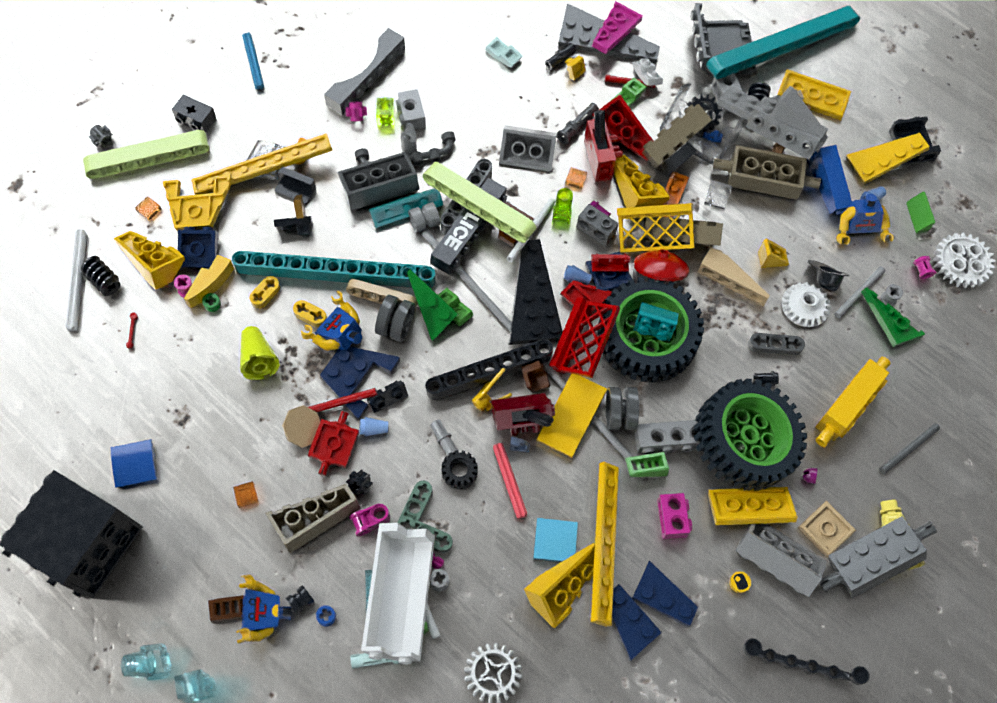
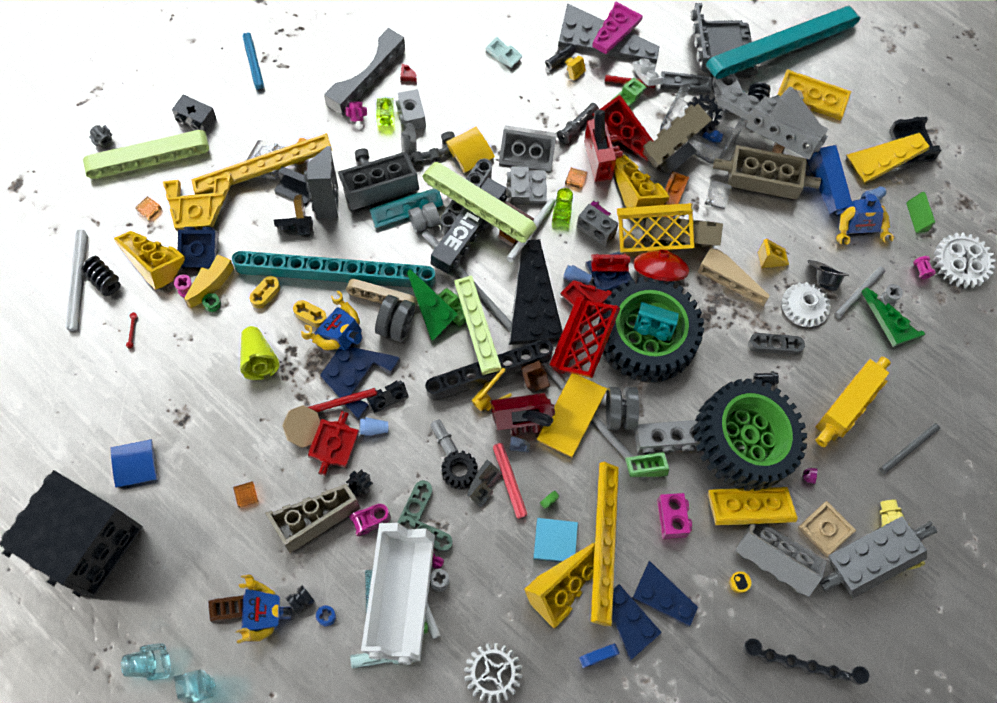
(323, 185): none -> dark grey slope
(407, 74): none -> tile
(470, 148): none -> yellow slope
(477, 325): none -> yellowish green tile
(484, 479): none -> dark grey slope
(527, 186): none -> light grey plate
(550, 499): none -> bright green tile
(599, 655): none -> blue beam
(675, 80): none -> dark grey tile

